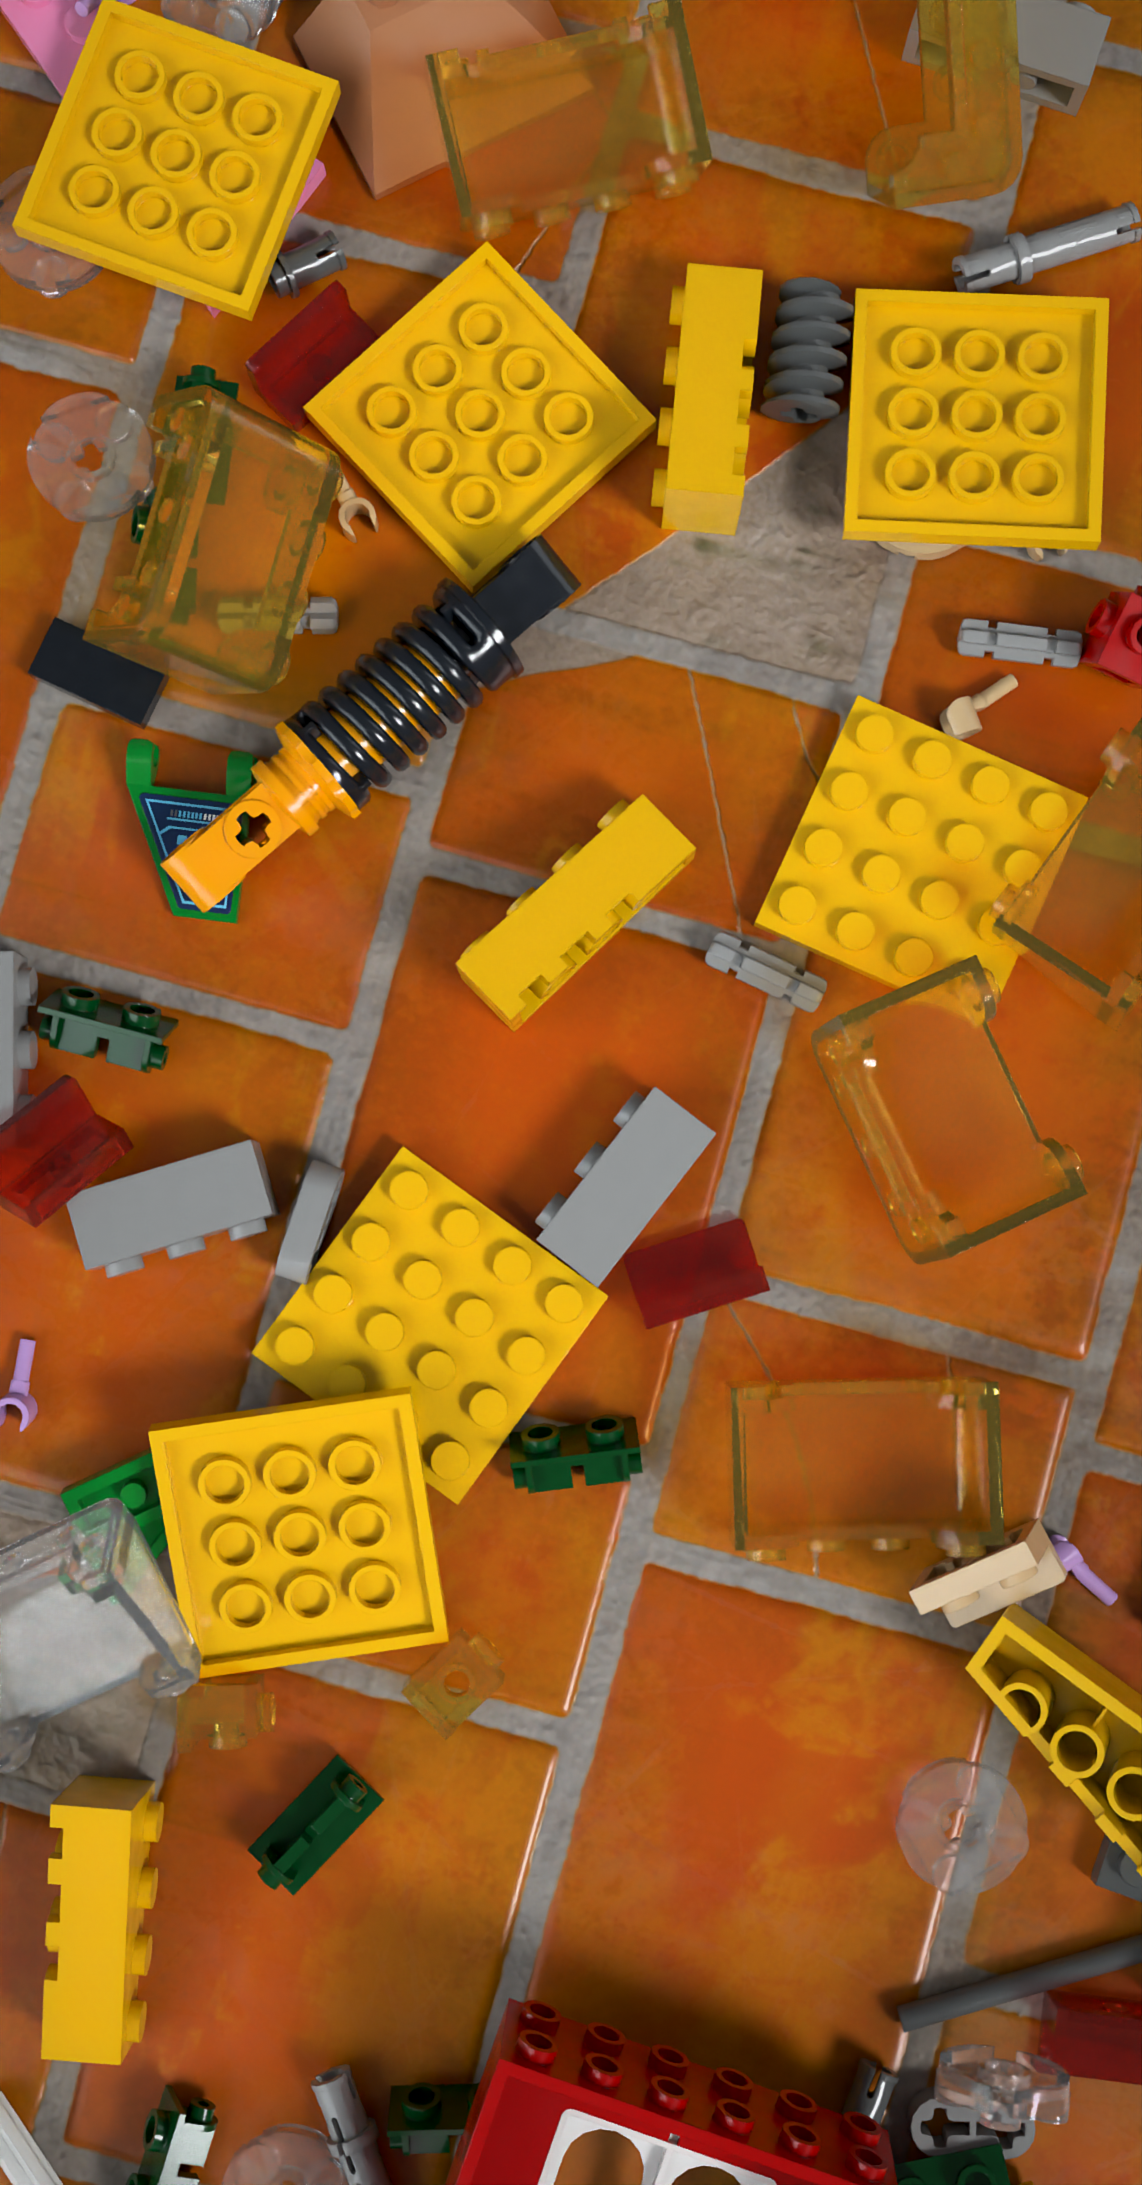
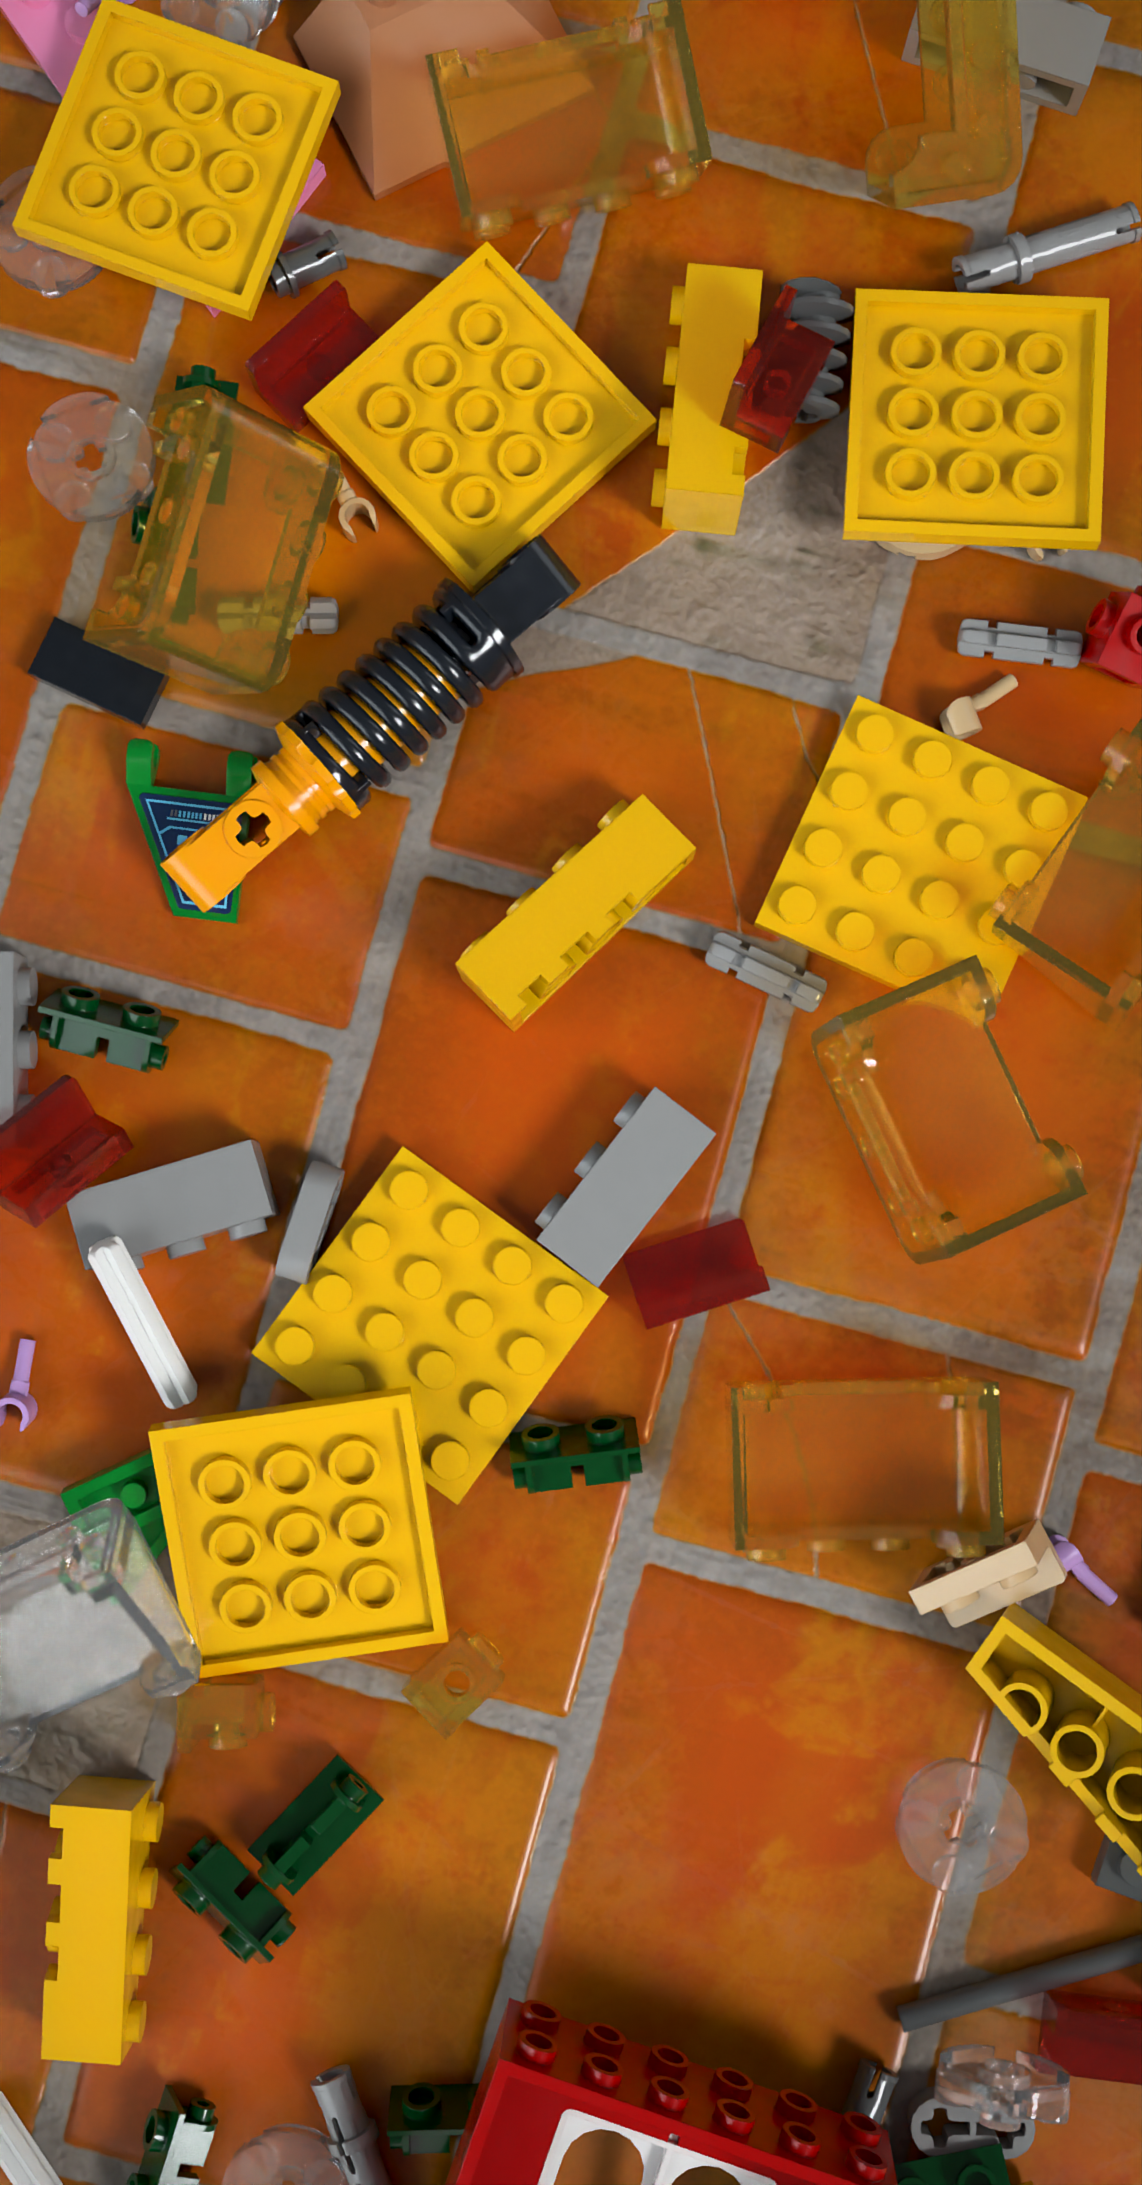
(142, 1322): none -> white axle
(211, 1887): none -> dark green hinge
(775, 377): none -> clear red panel

